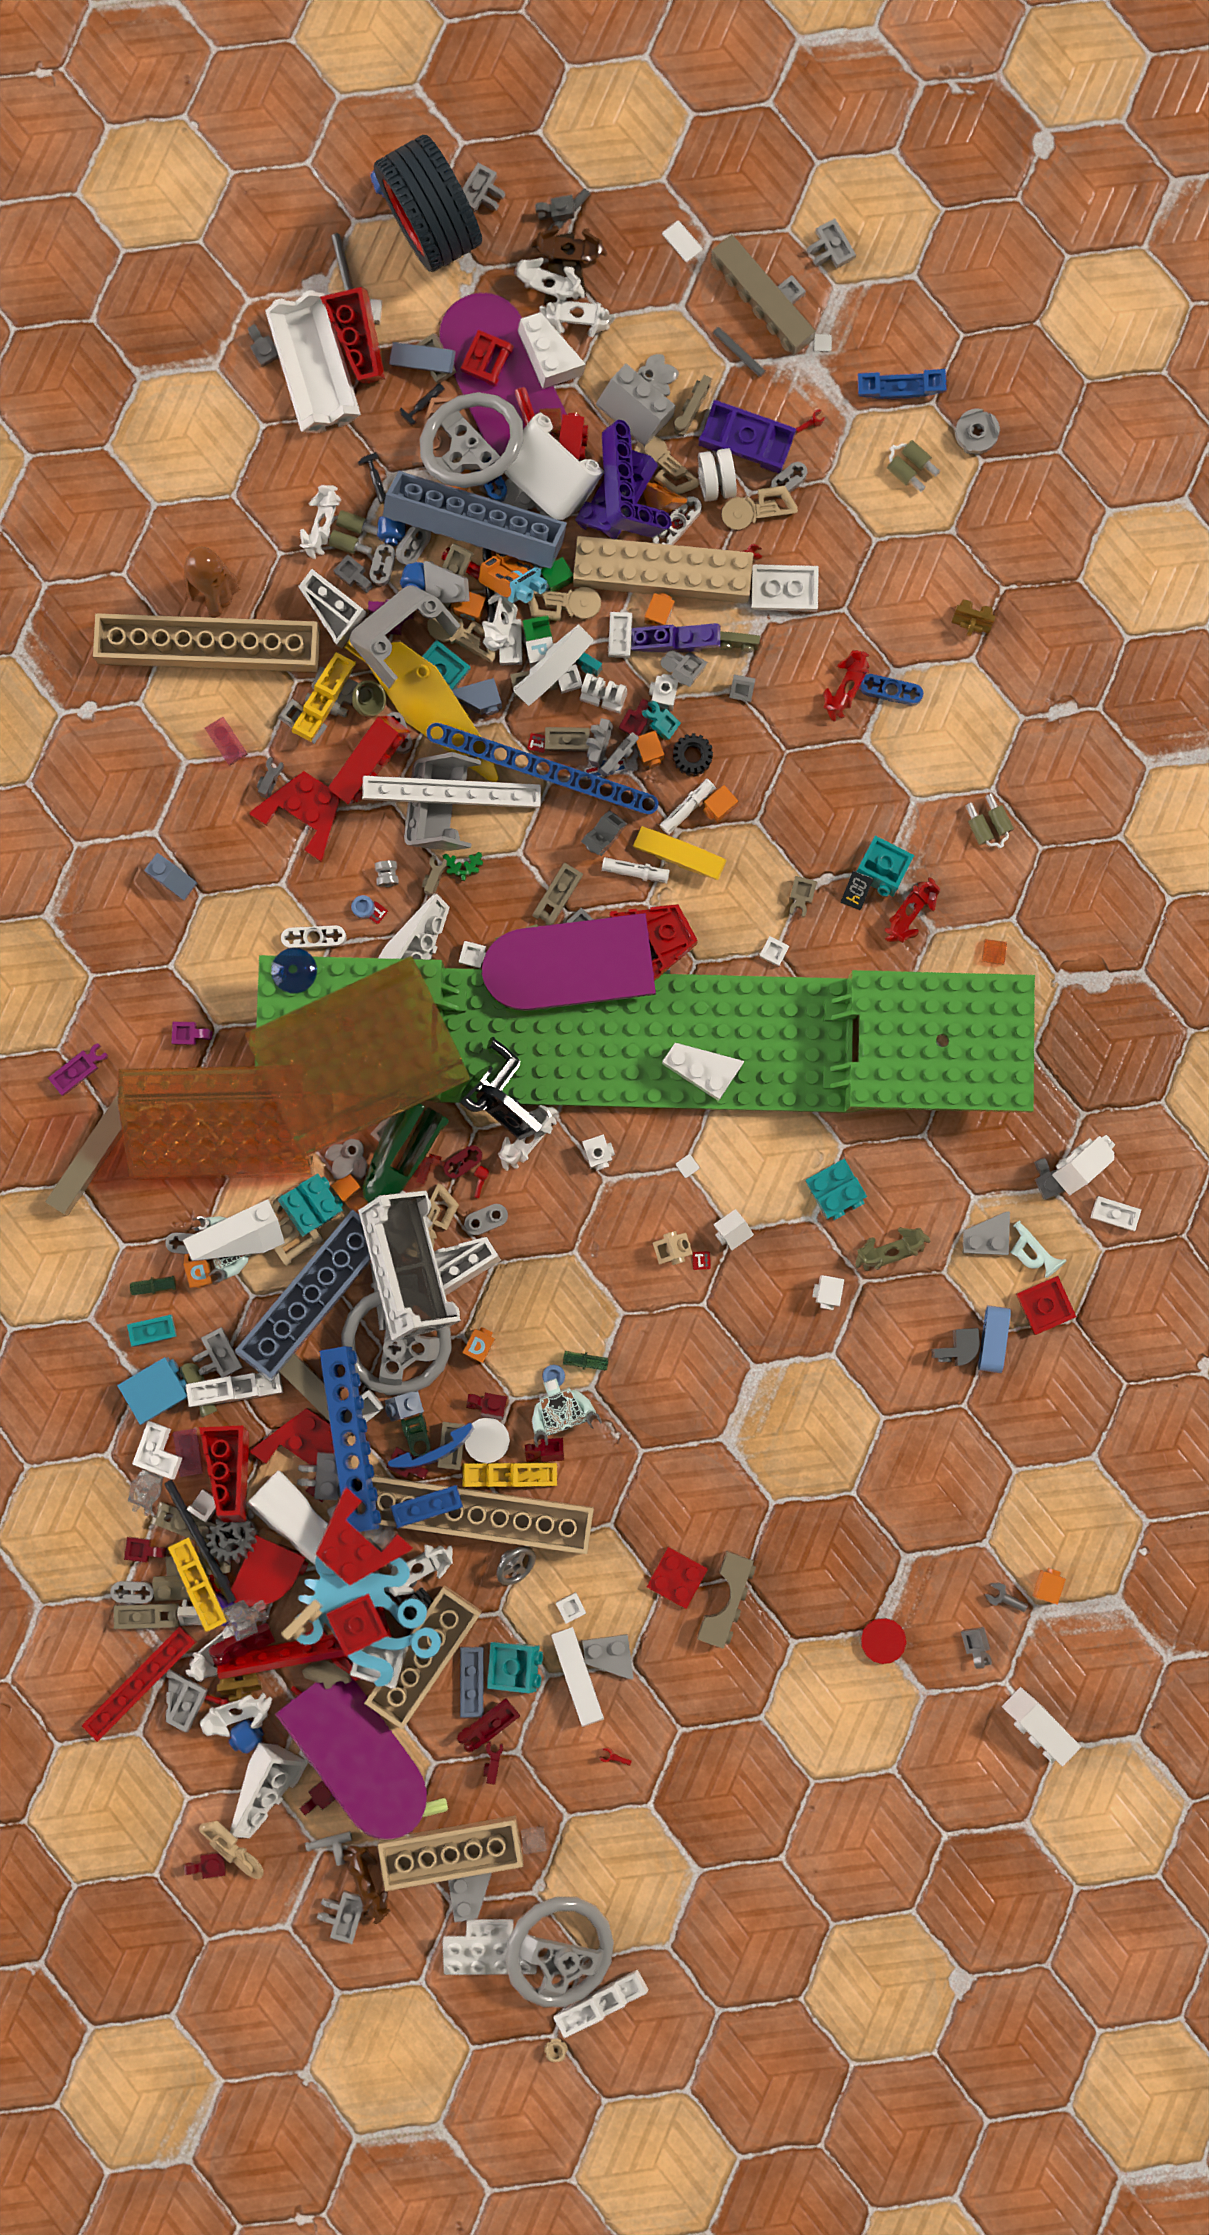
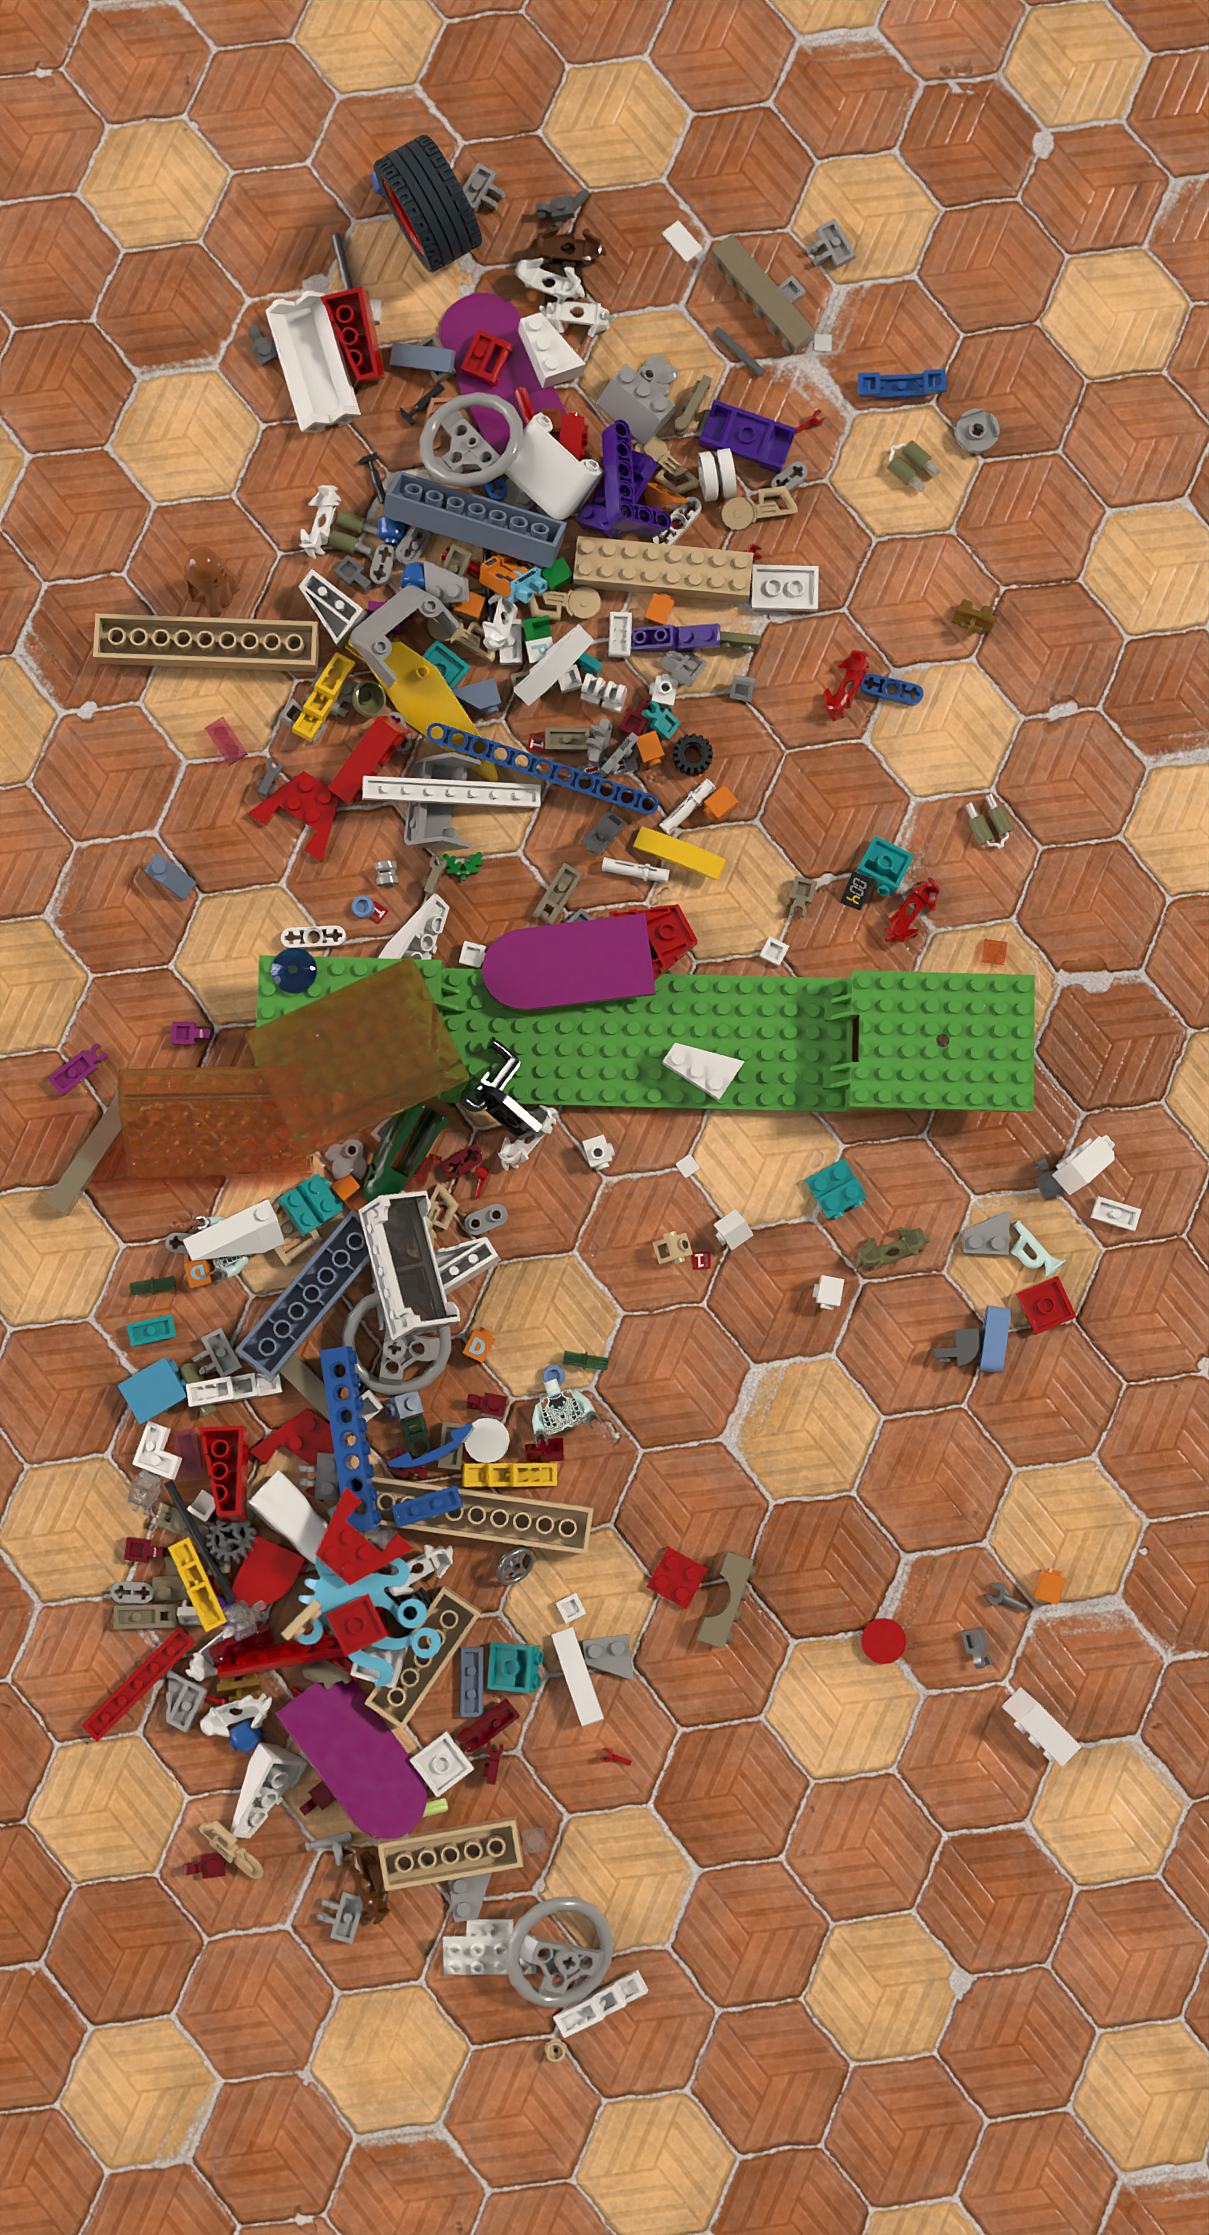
(442, 1764): none -> white plate

